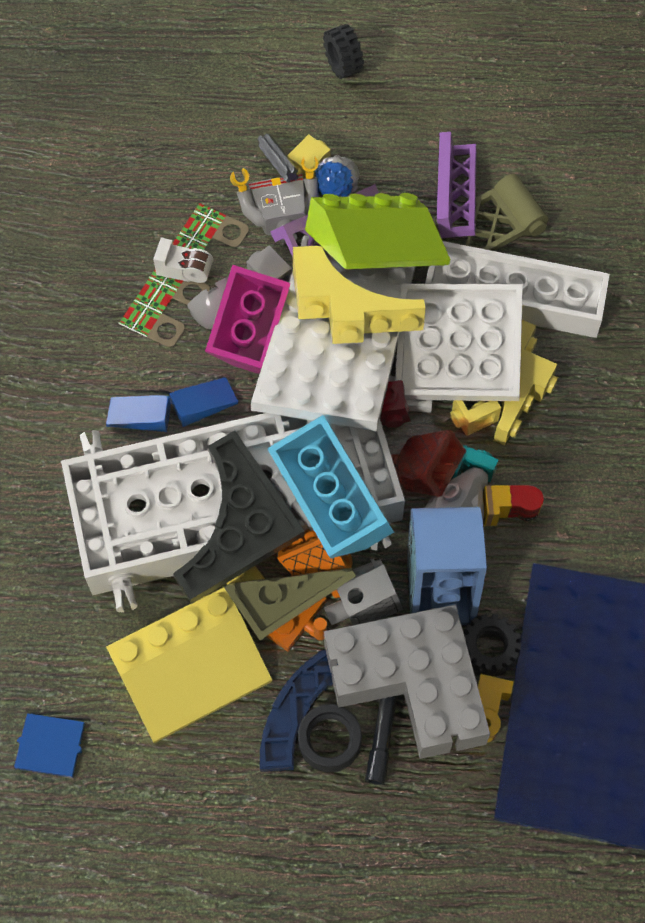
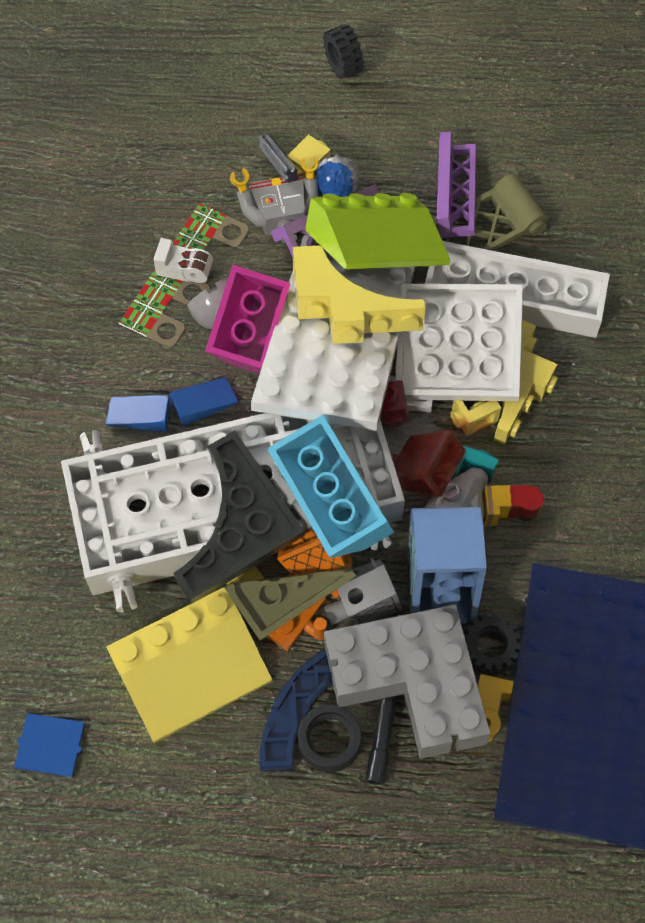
(269, 264): light grey brick -> none

